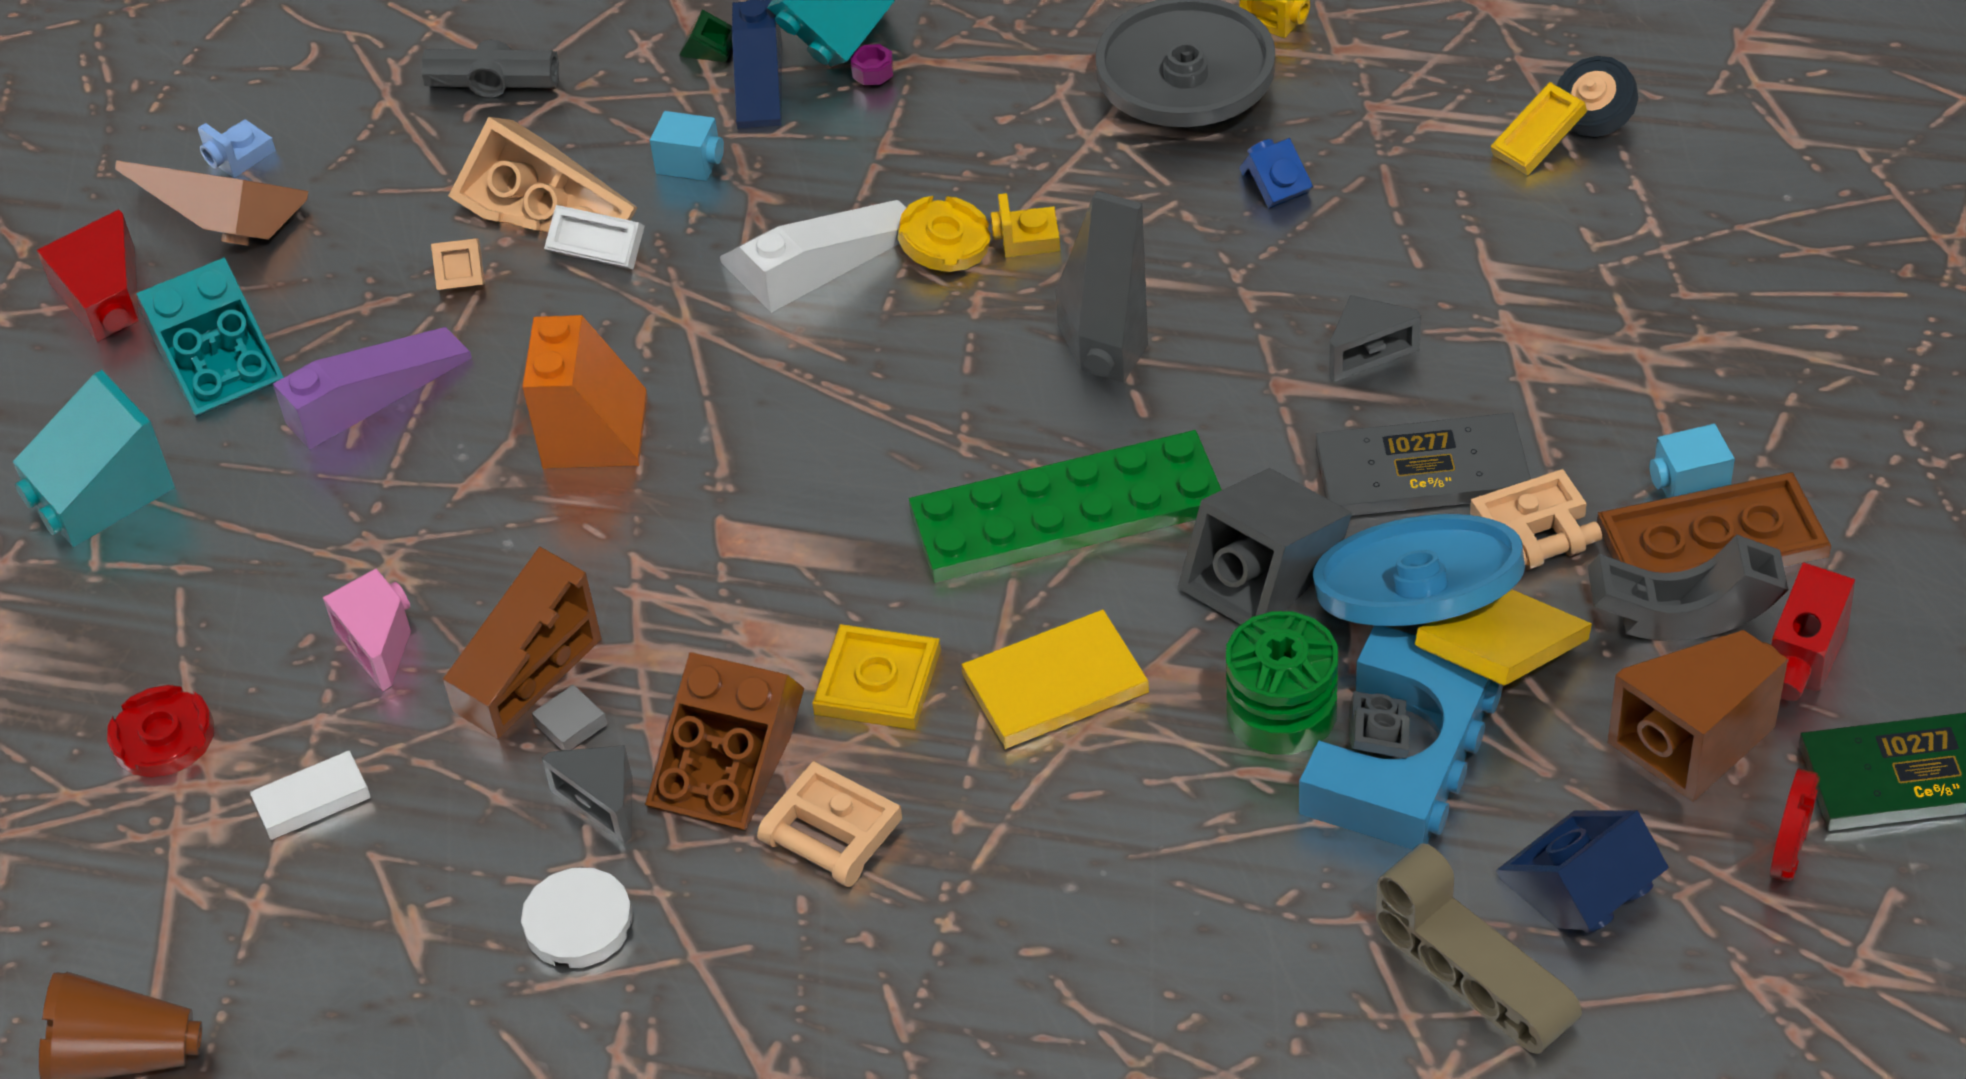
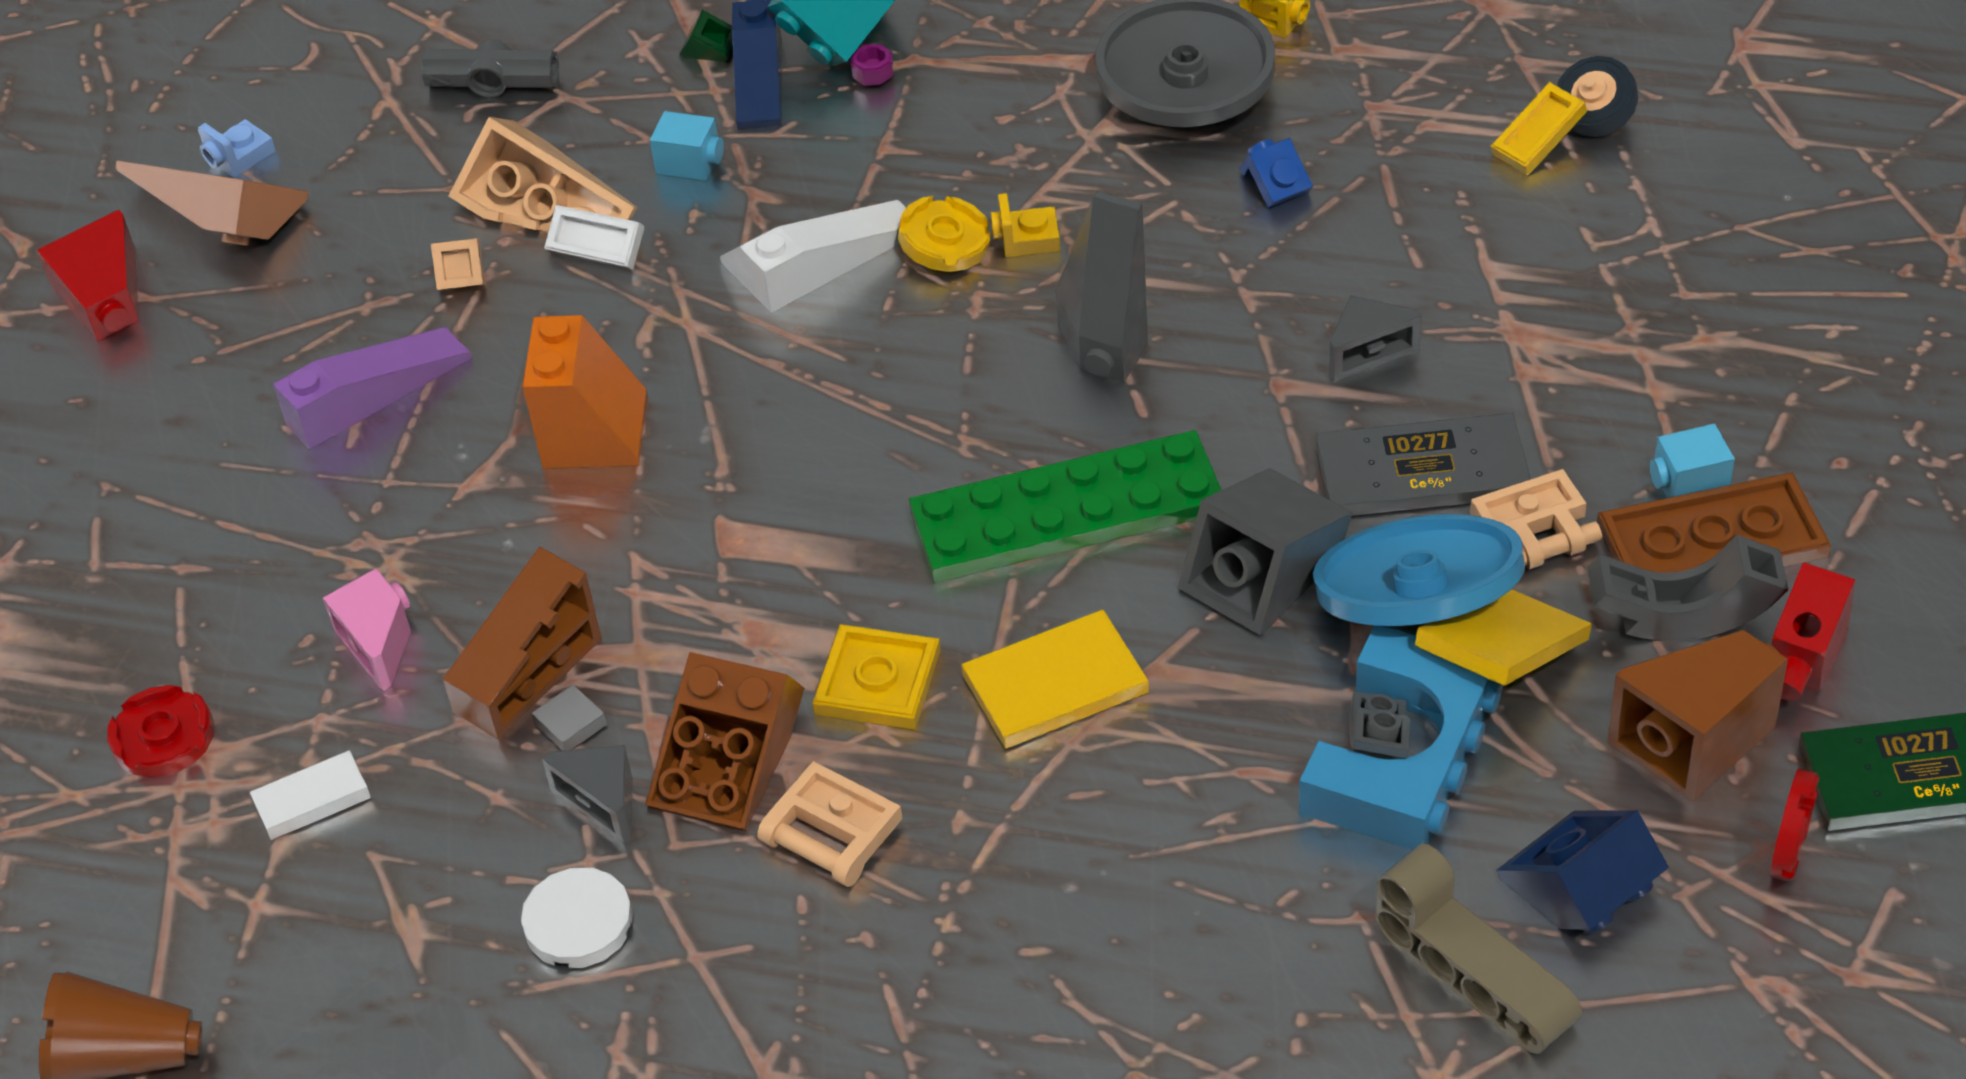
(92, 463): teal slope -> none
(208, 337): teal slope -> none
(1281, 682): green wheel -> none

